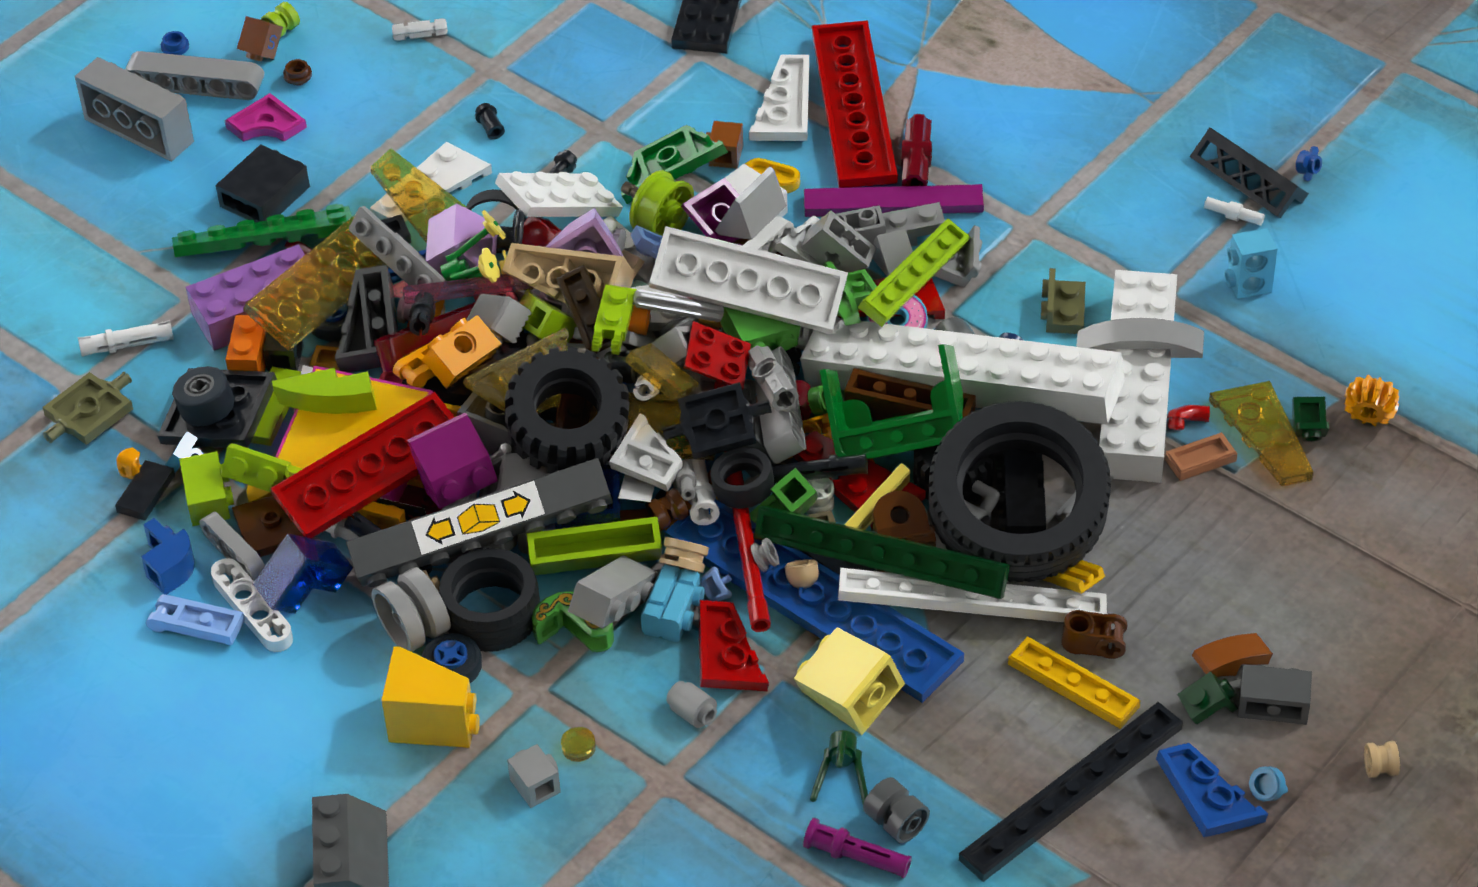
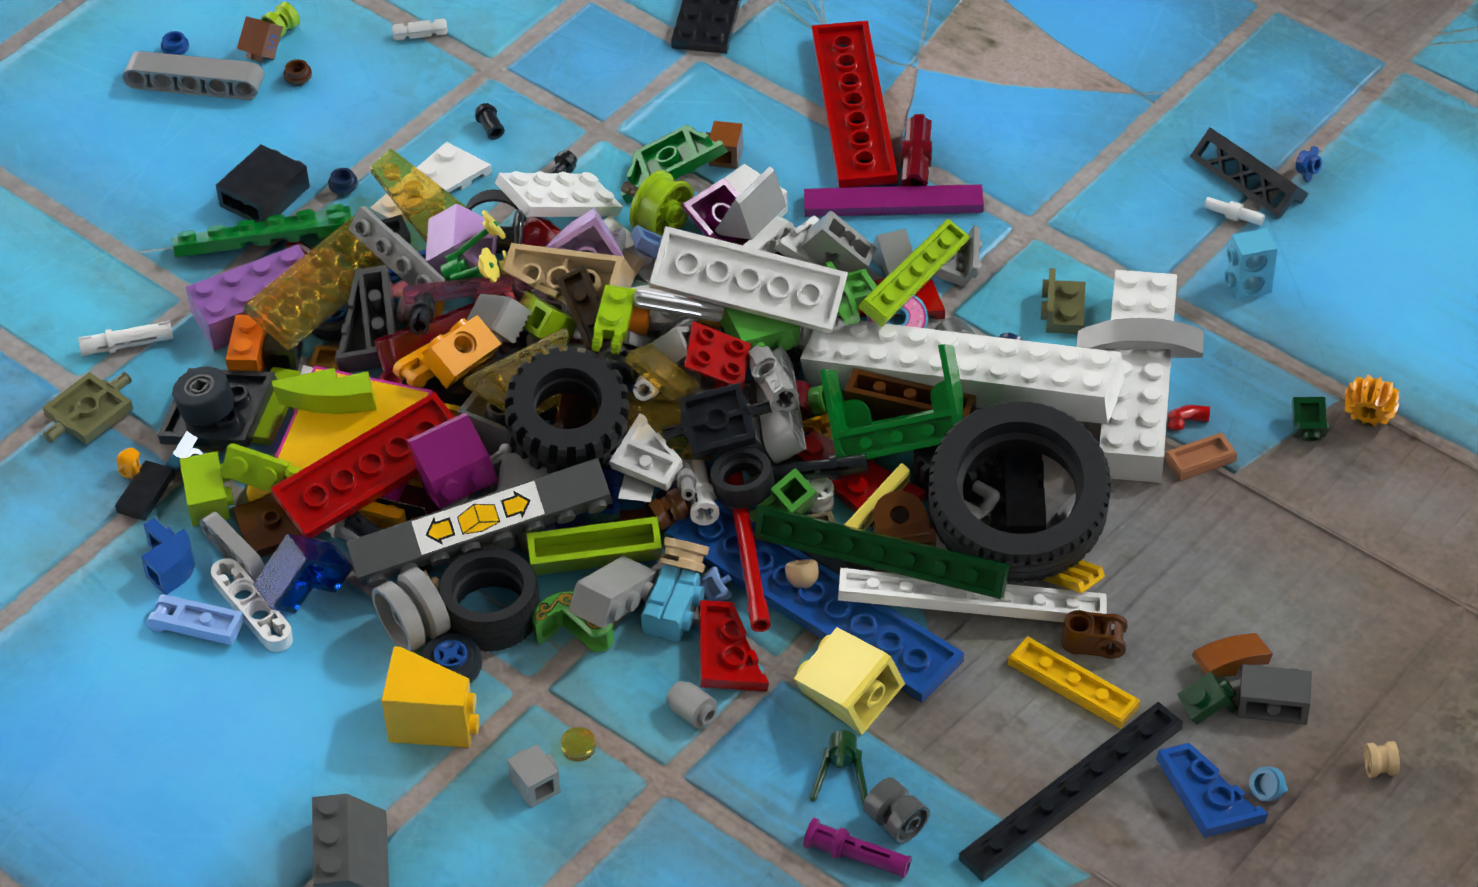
(134, 108): light grey brick -> none
(266, 118): dark pink tile -> none
(342, 181): none -> dark blue plate
(765, 554): light grey bush -> none
(785, 103): white wing -> none
(787, 175): yellow tile -> none
(916, 220): light grey slope -> none
(1266, 429): clear yellow wing -> none

